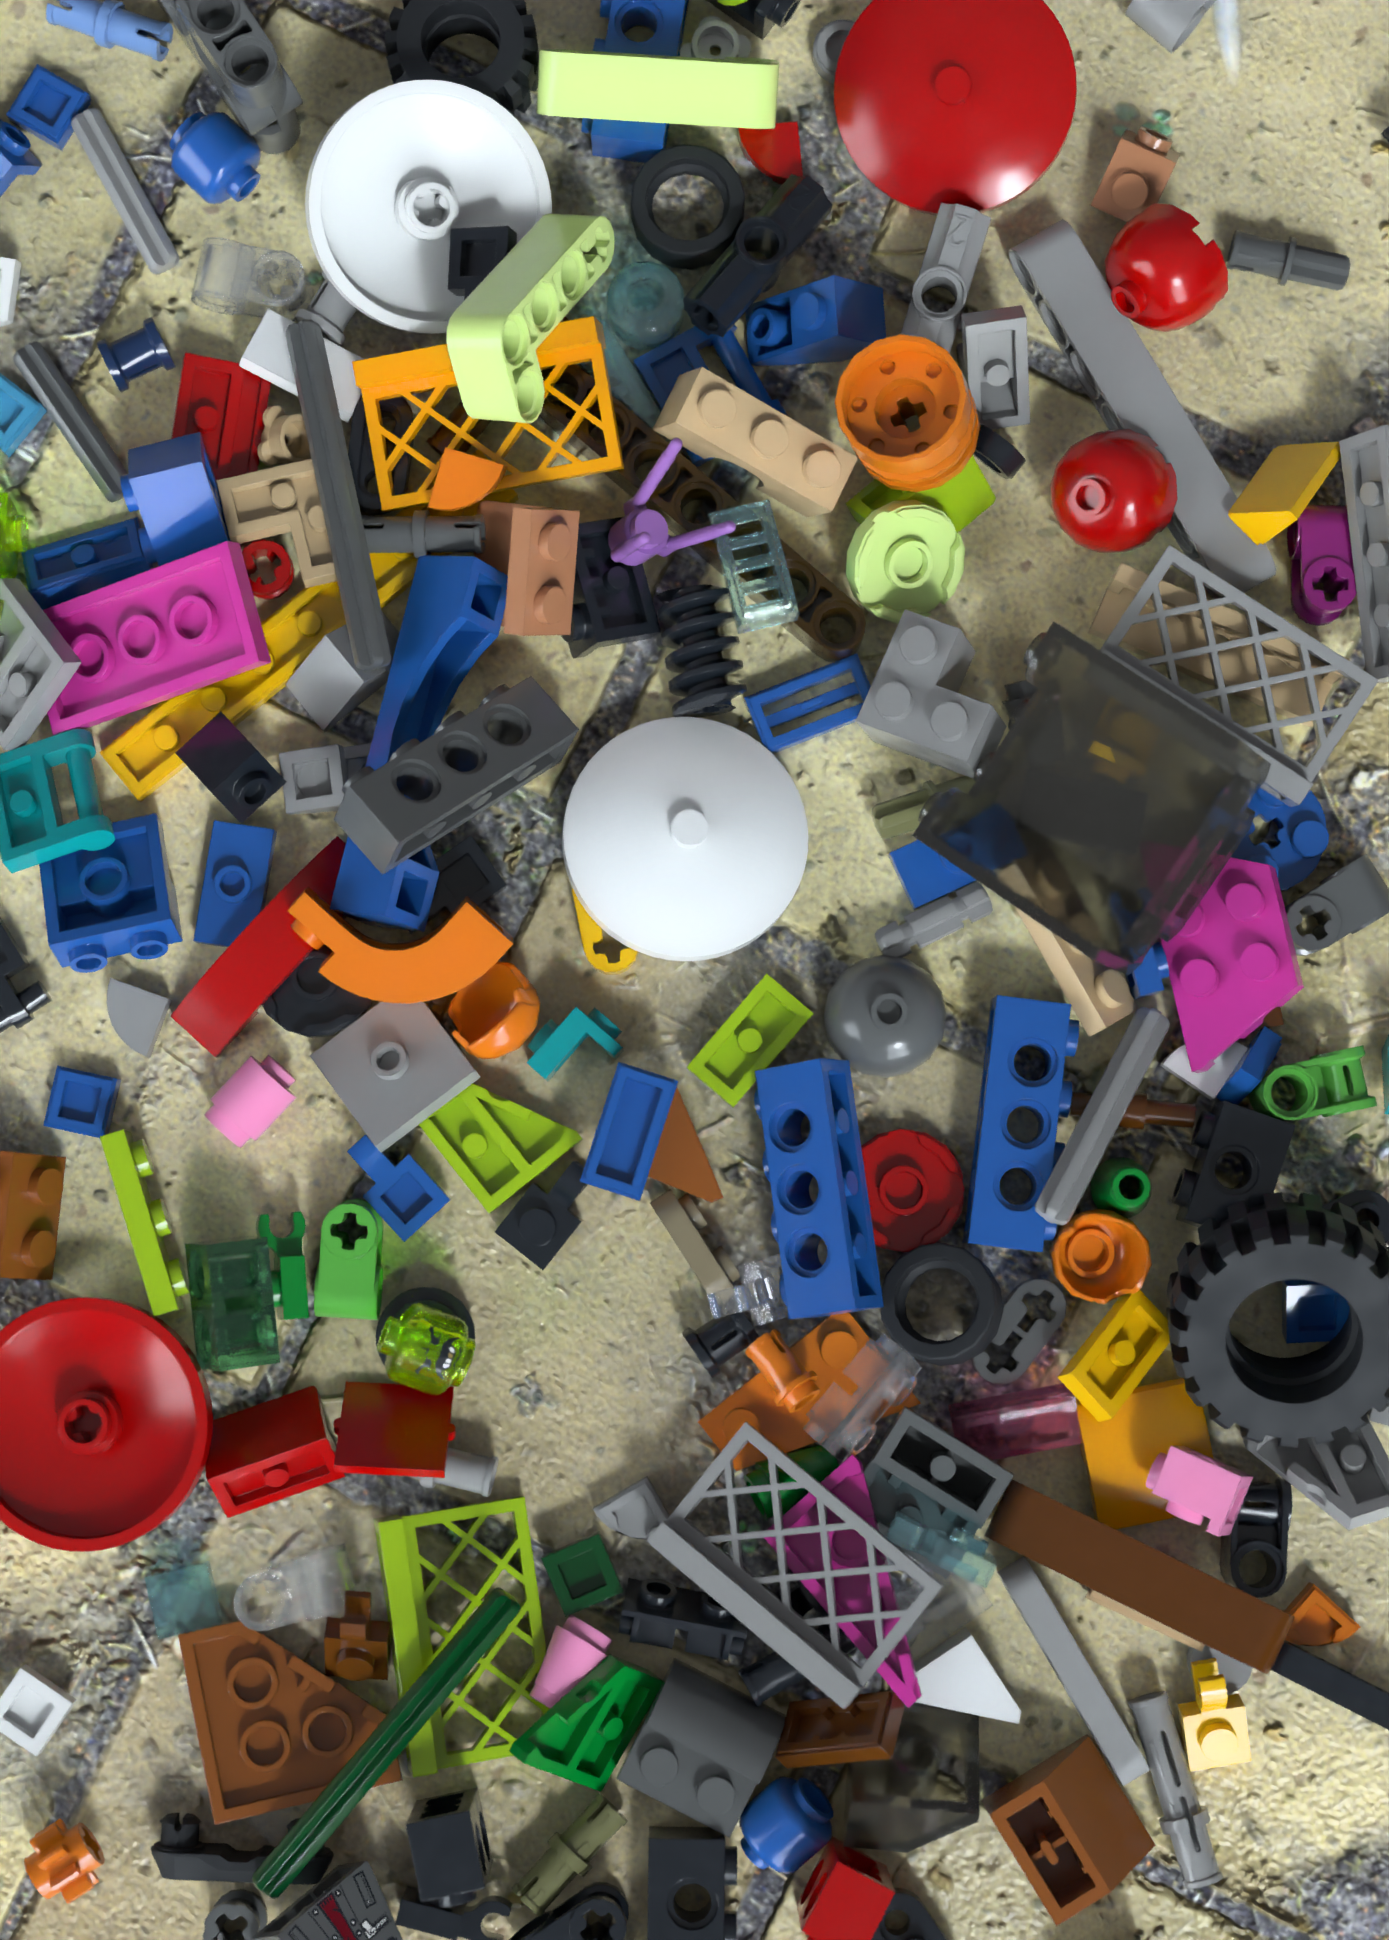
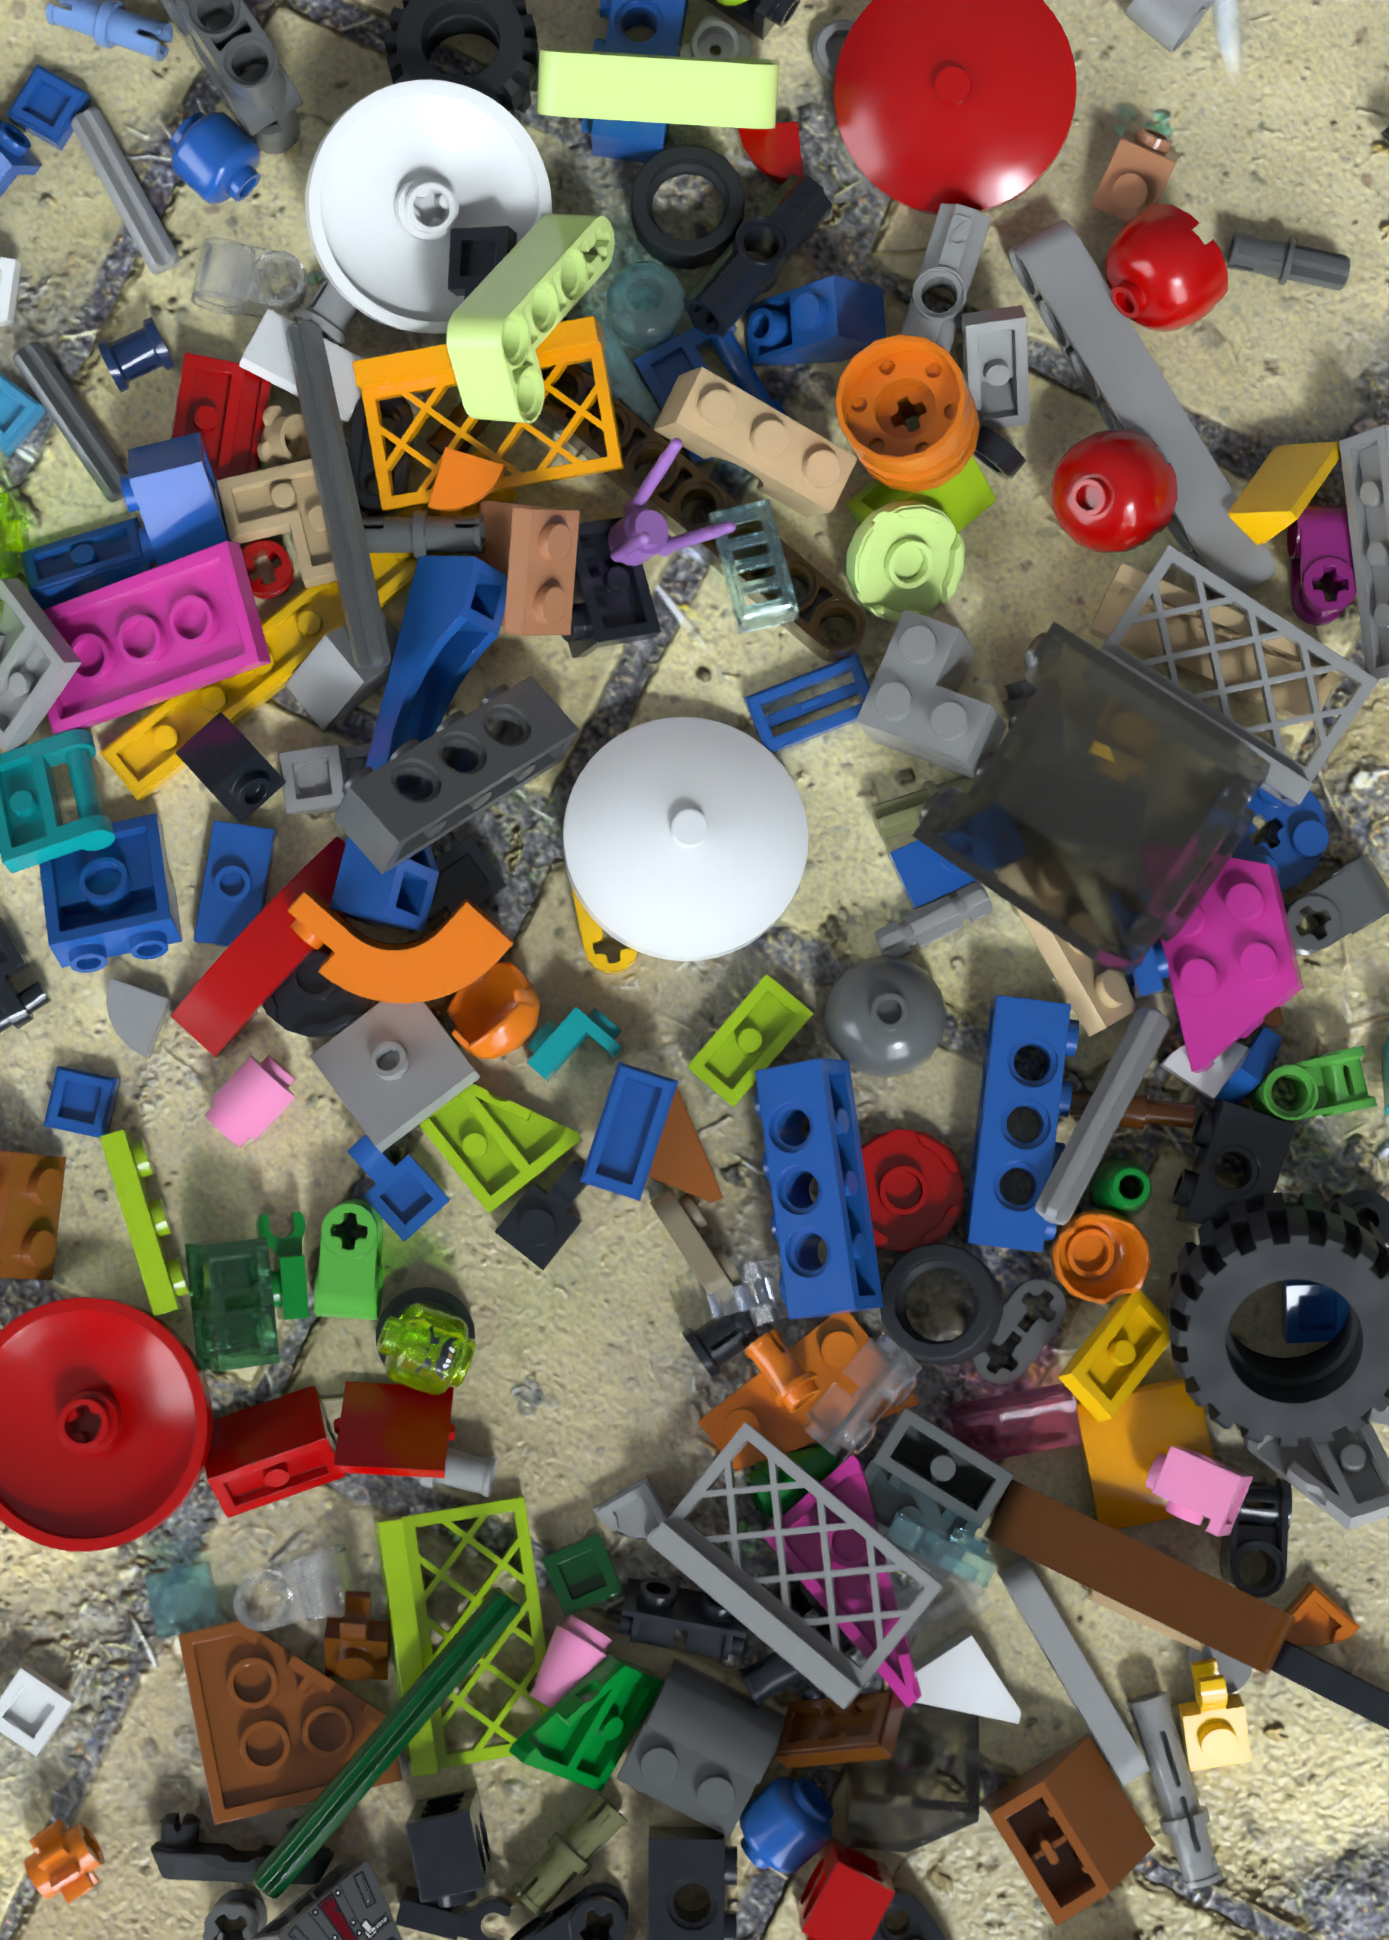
(699, 650): black piece -> none

